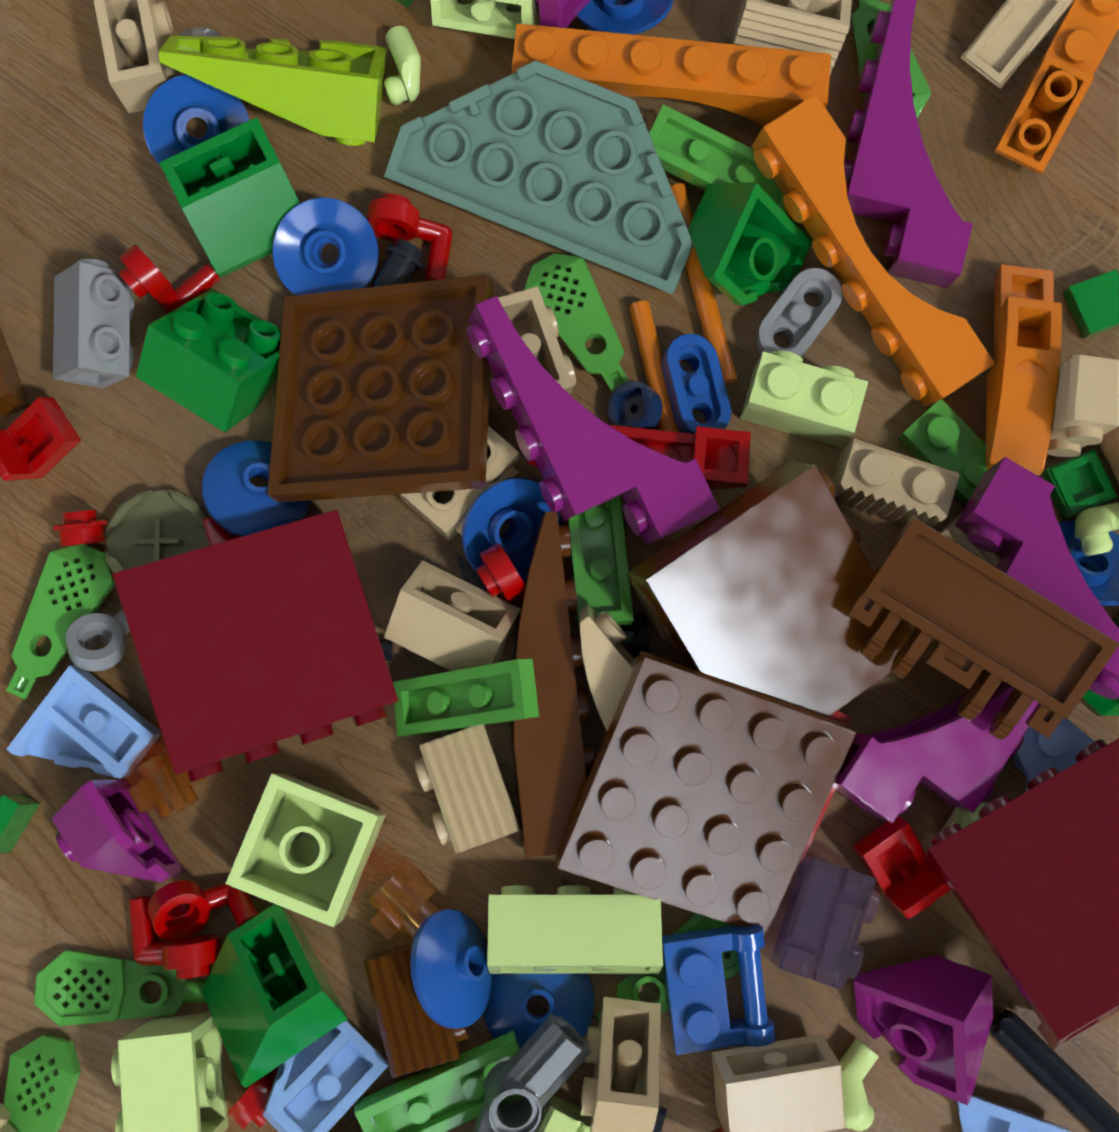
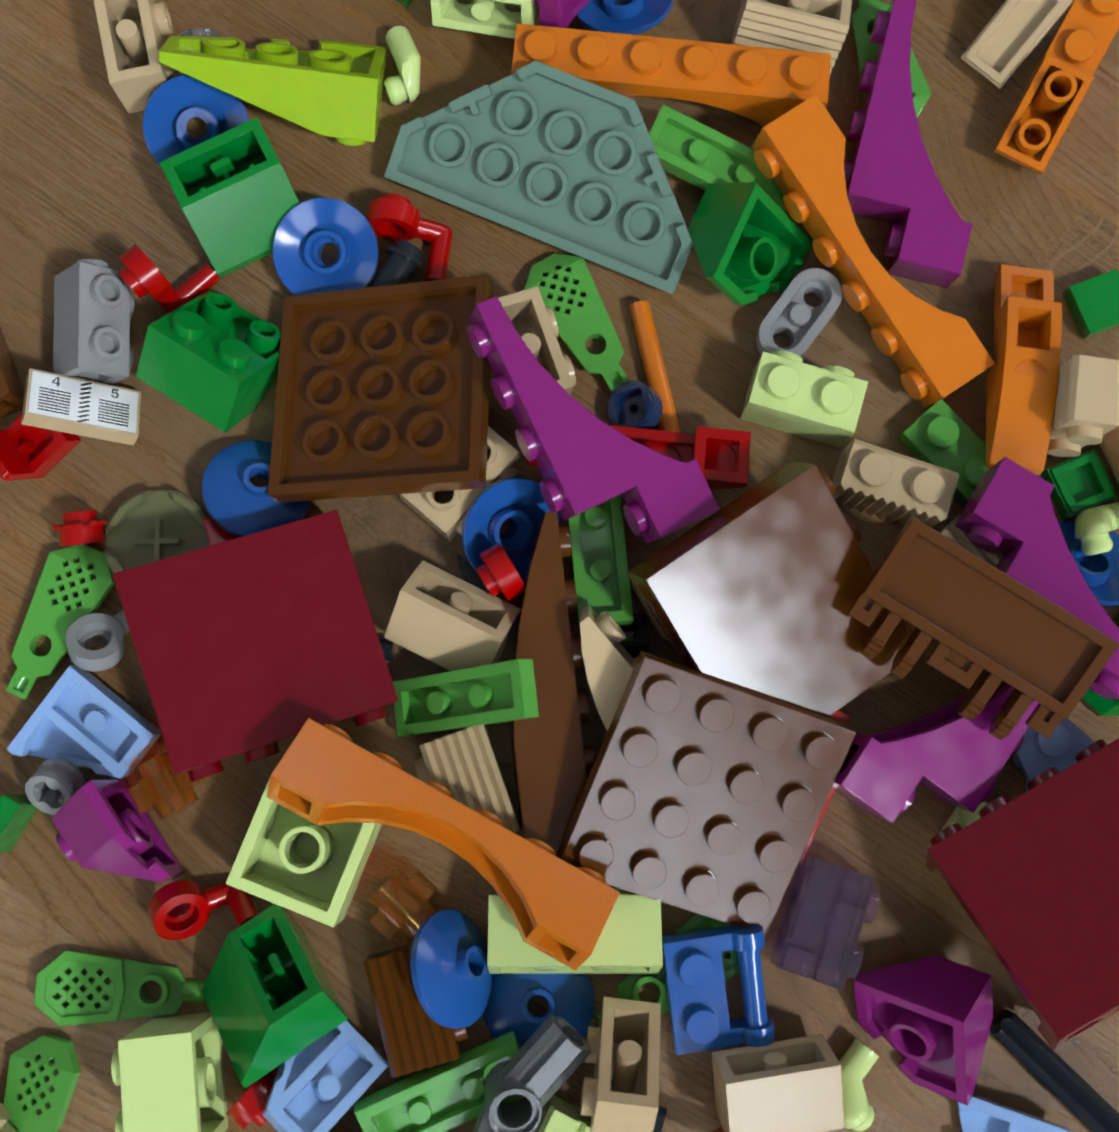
(53, 785): none -> light grey bush
(81, 407): none -> tile
(188, 956): red plate -> none
(551, 901): none -> orange arch
(696, 390): blue plate -> none
(705, 297): orange bar -> none
(900, 868): red bracket -> none

